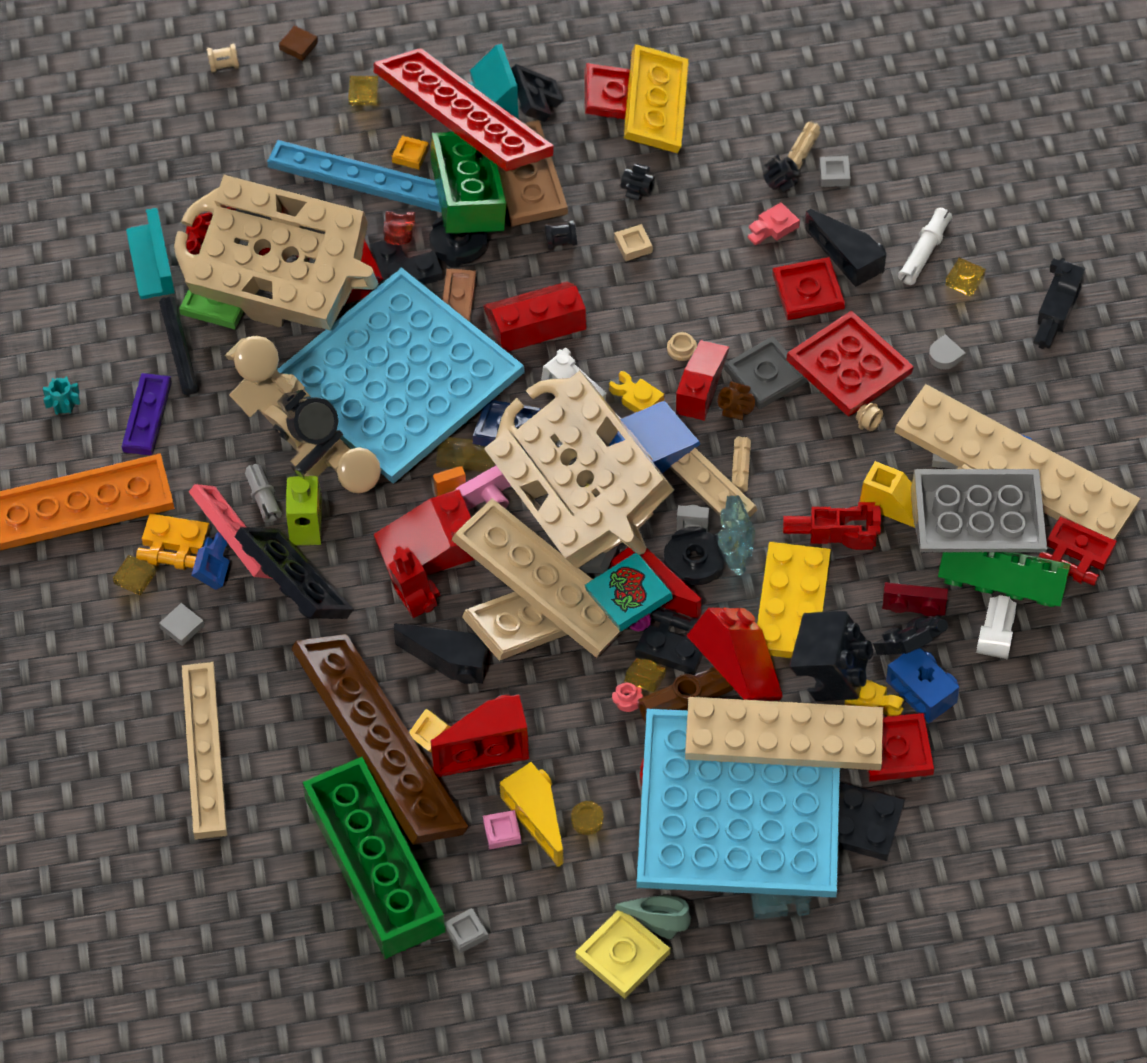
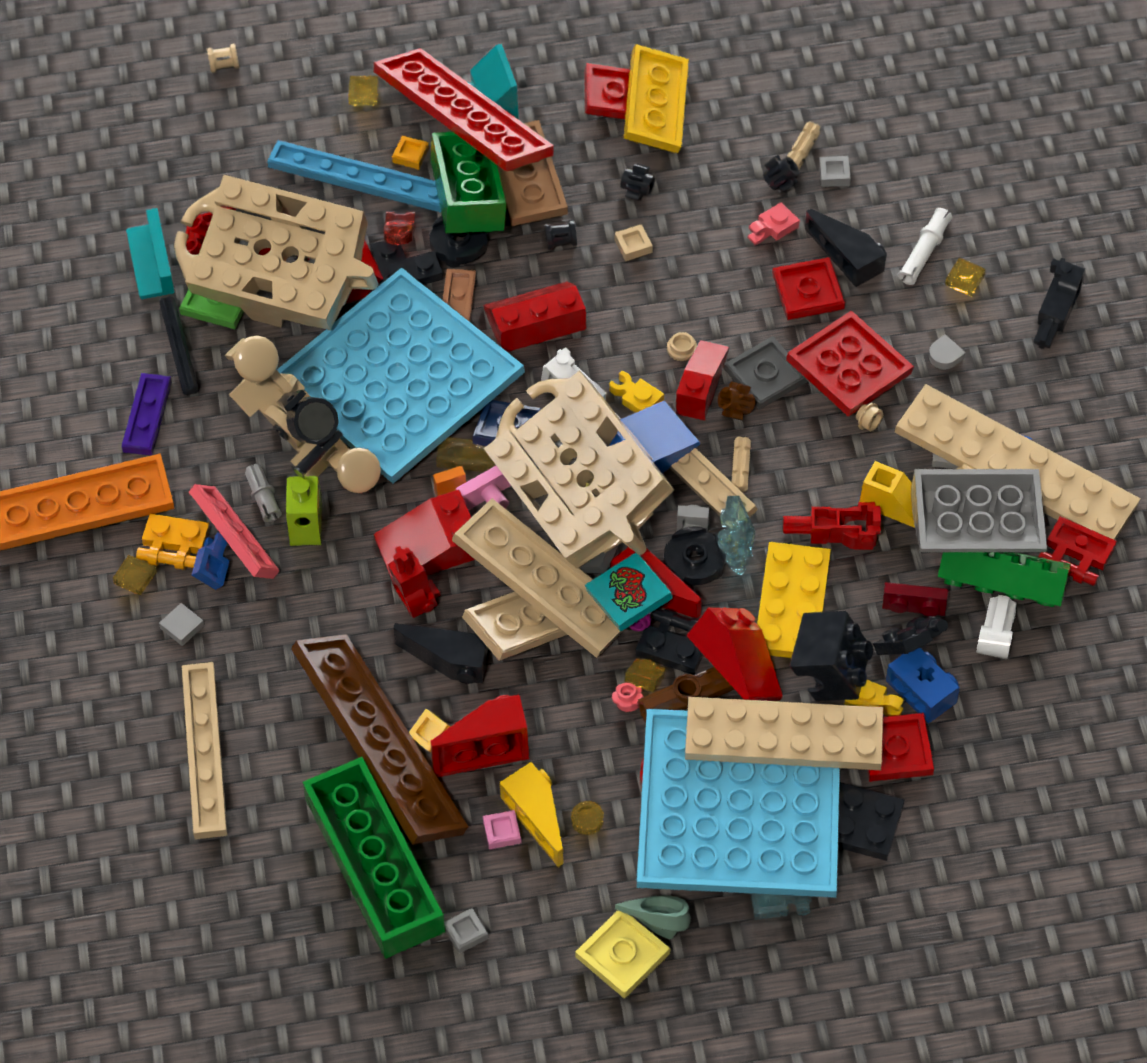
(61, 395): teal gear -> none
(293, 573): black plate -> none
(298, 43): reddish brown tile -> none
(536, 92): black plate -> none

